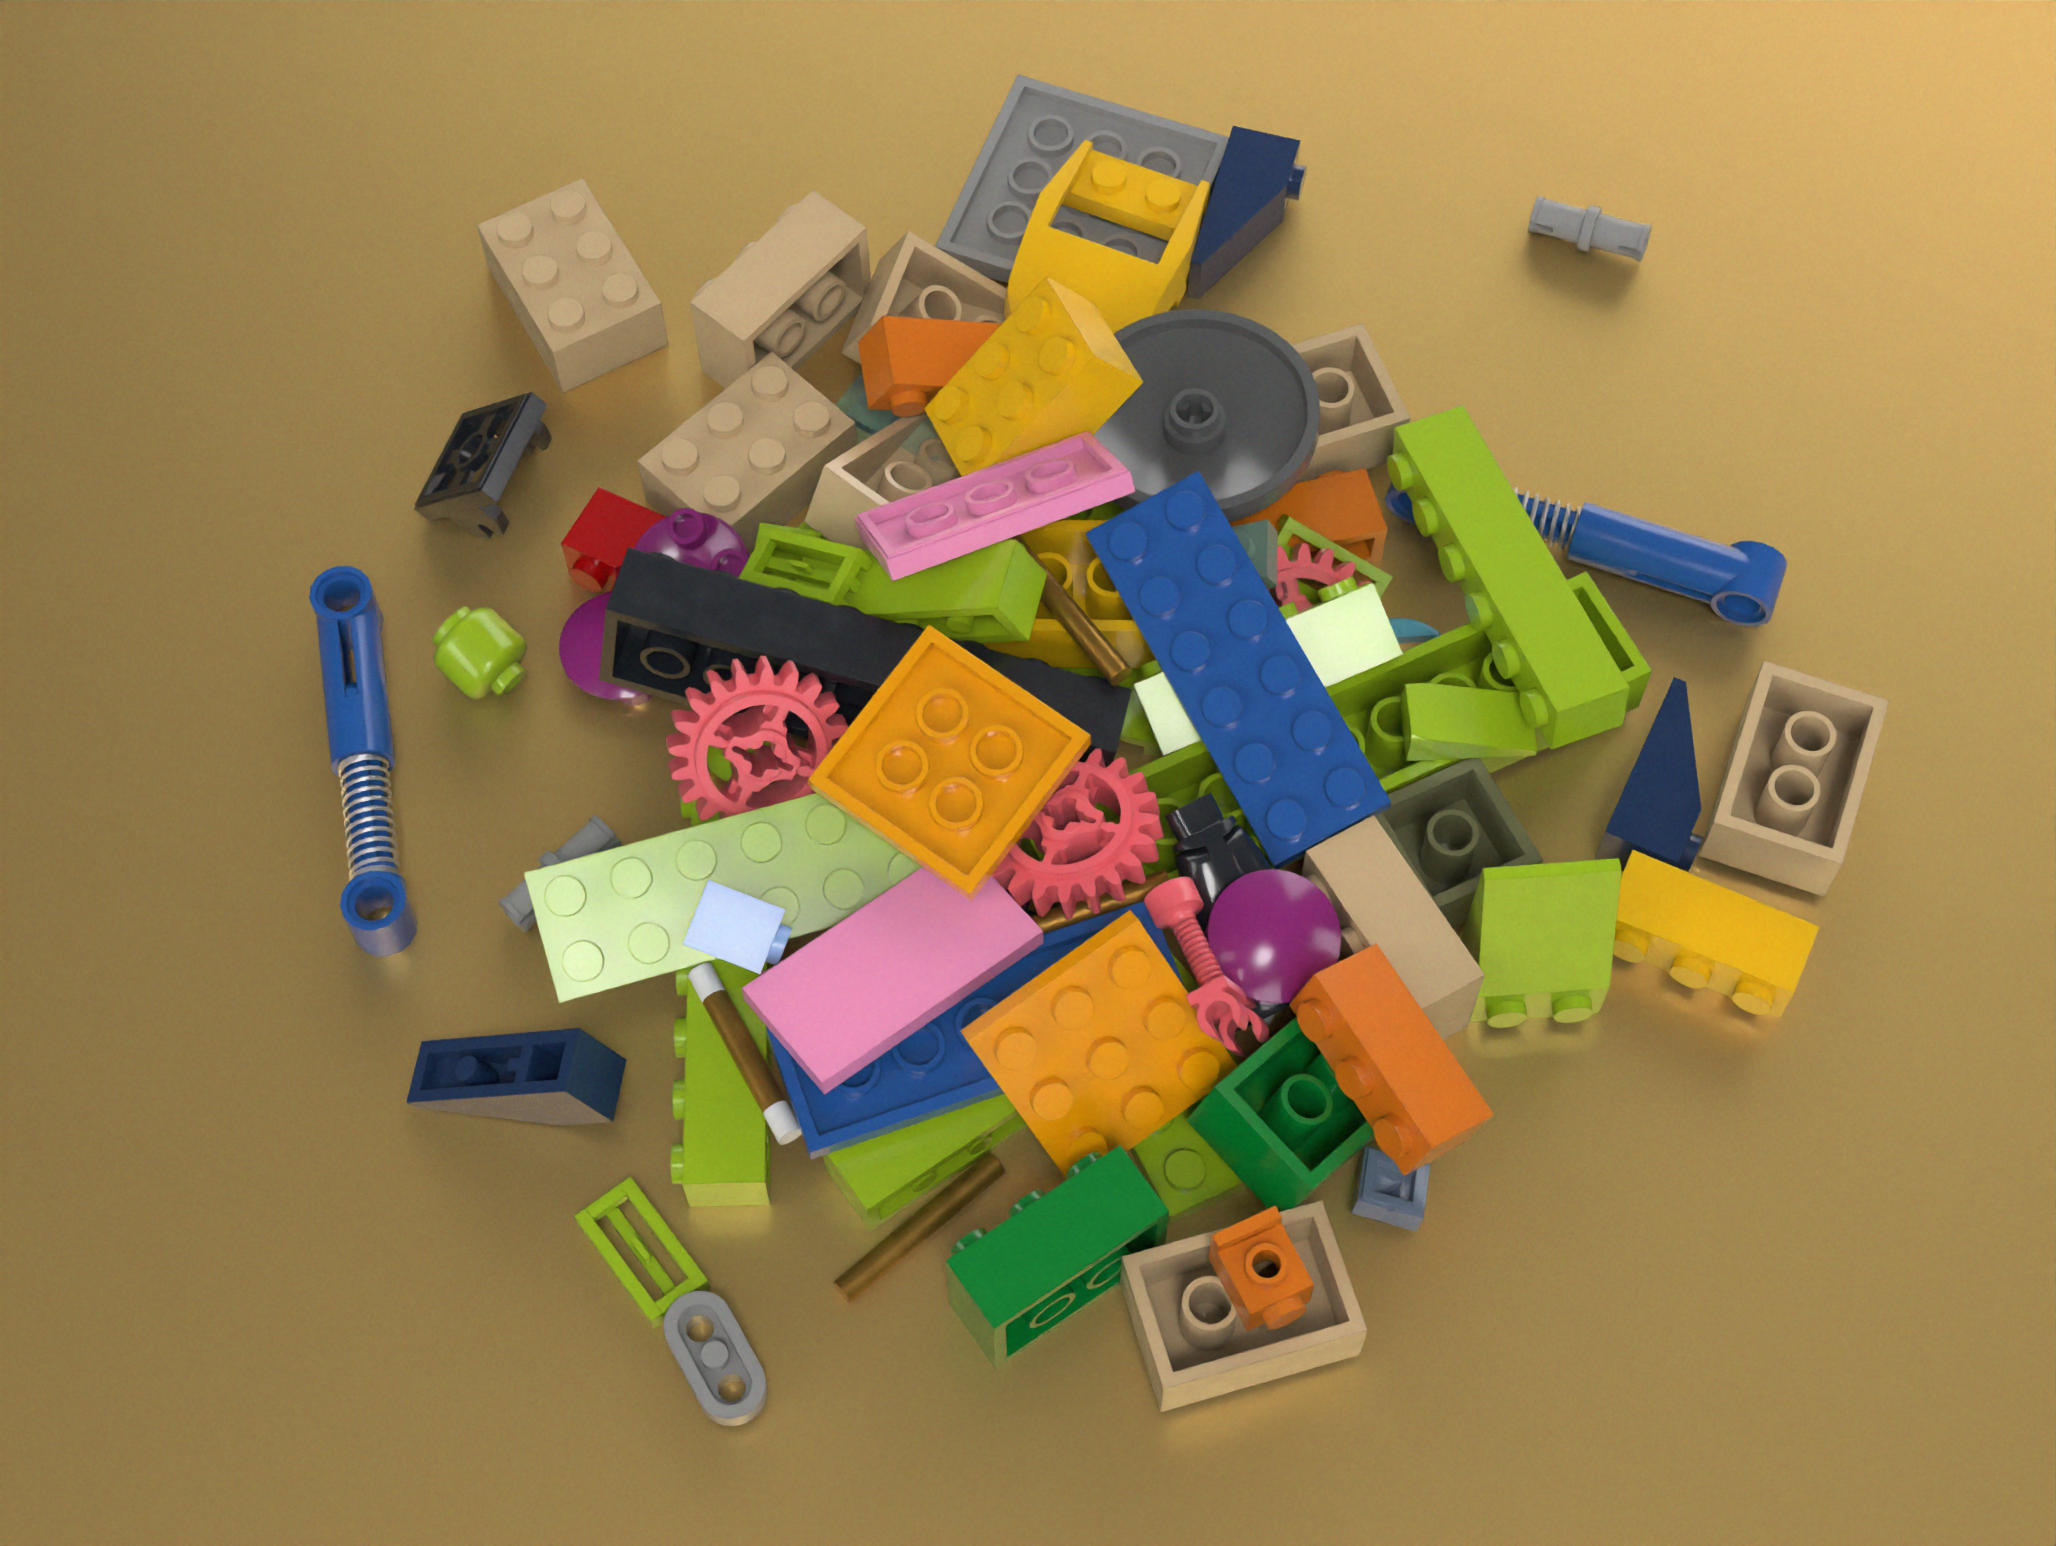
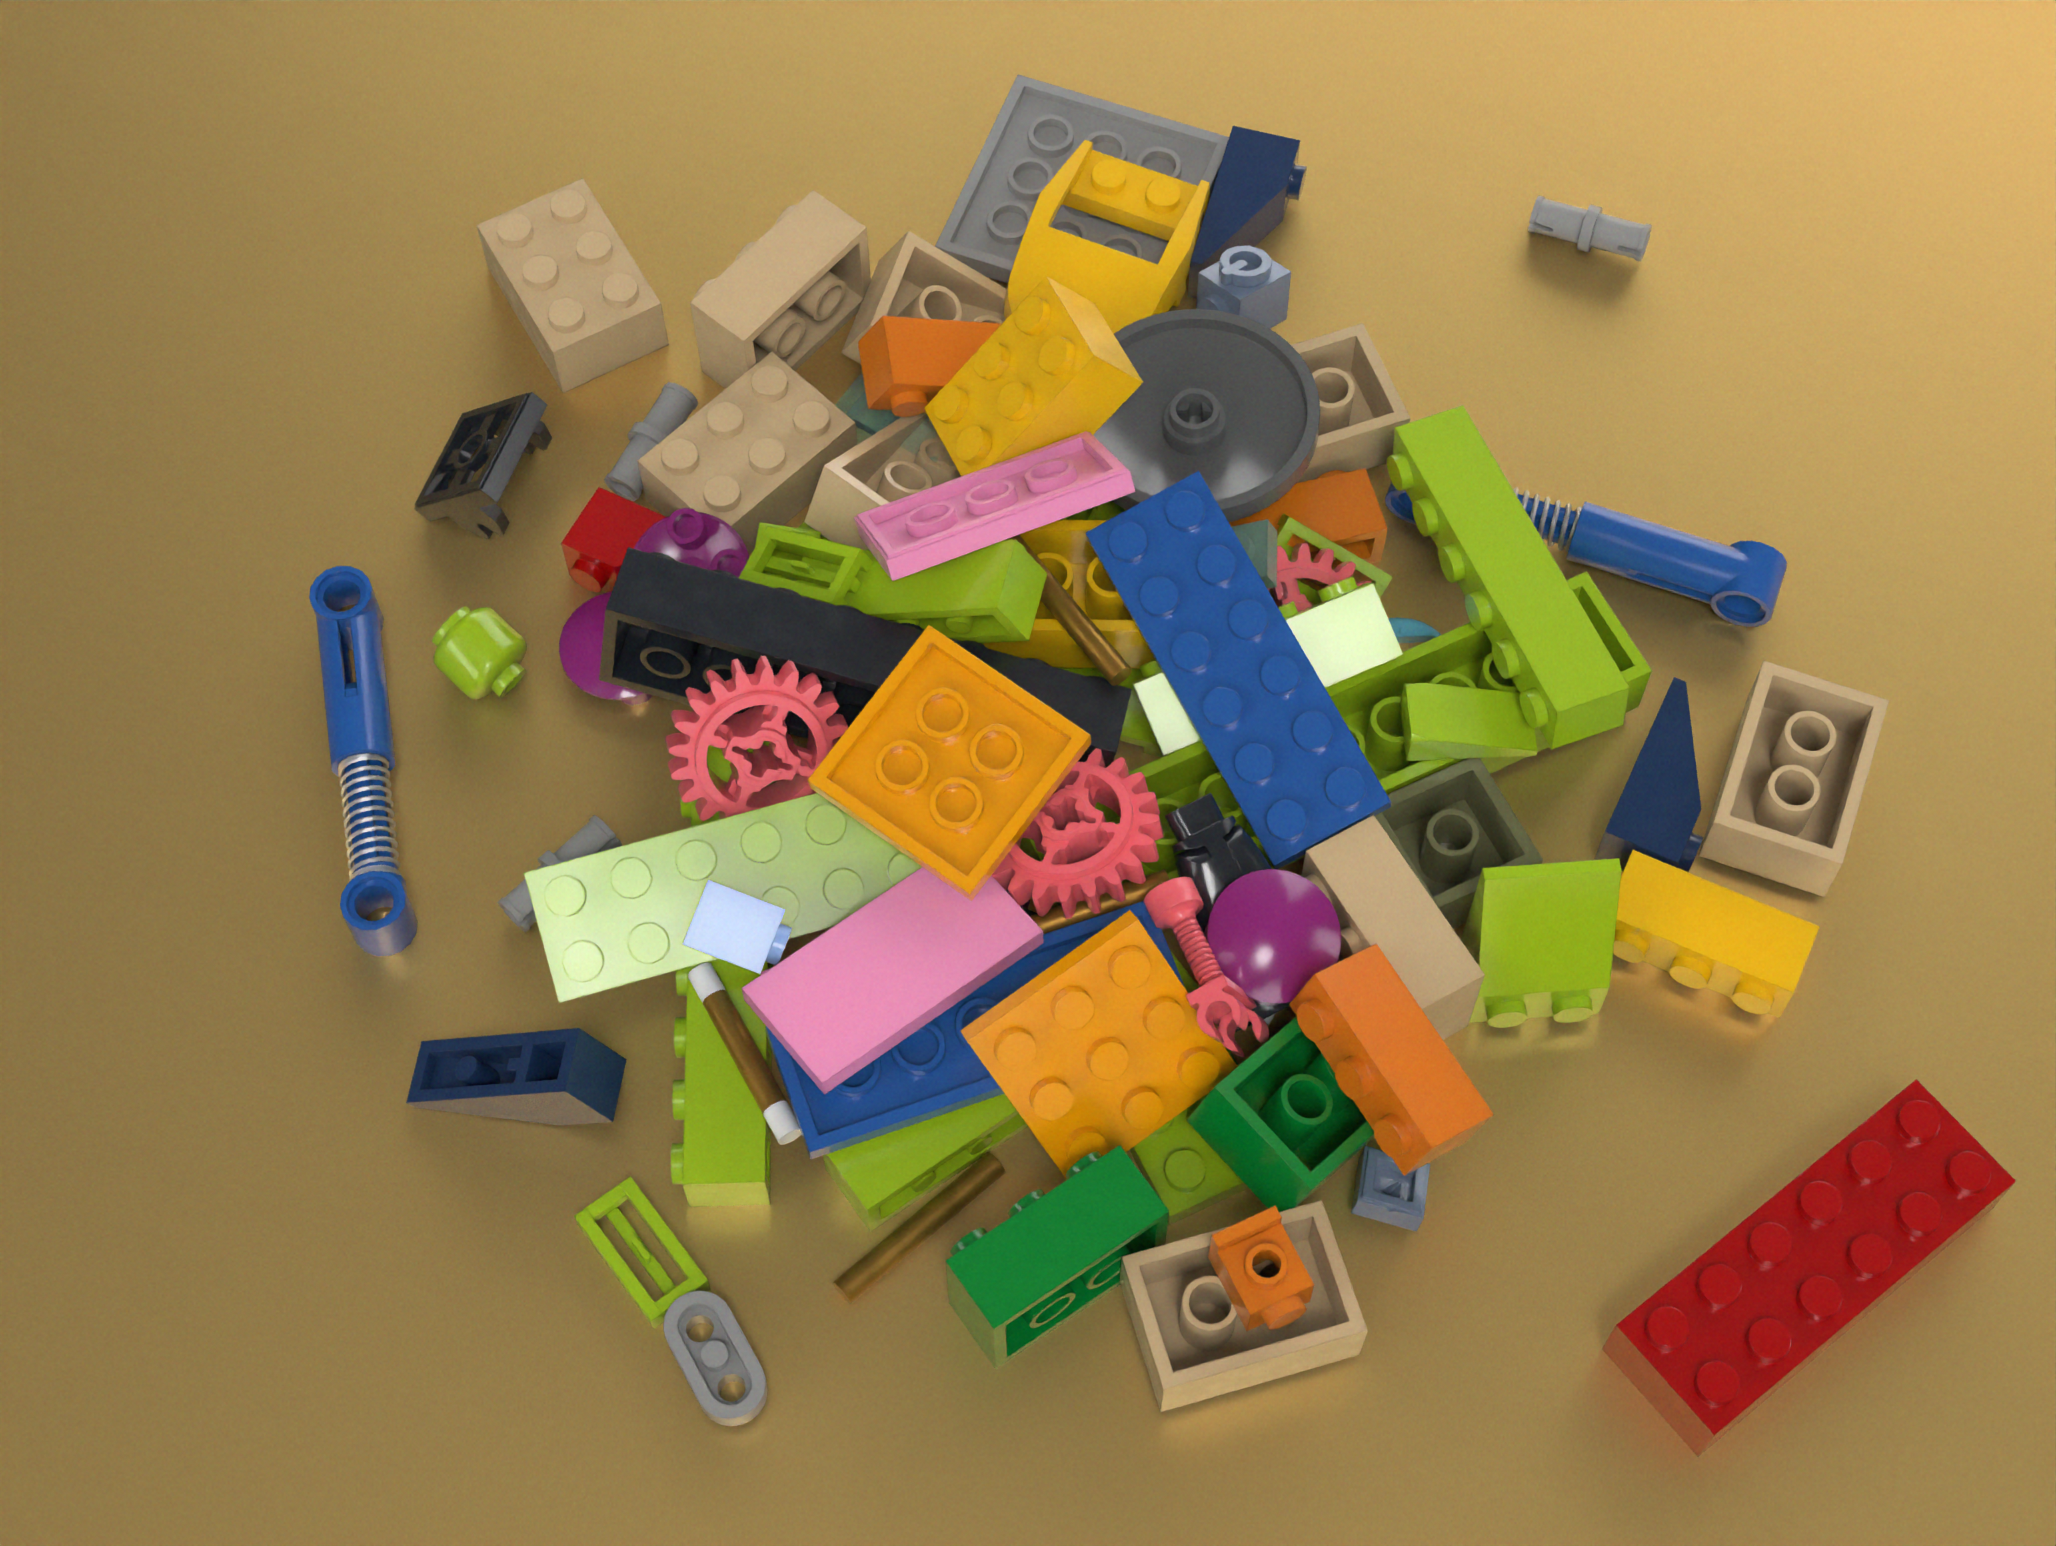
(665, 416): none -> light grey pin
(1246, 285): none -> sand blue brick
(1806, 1266): none -> red brick

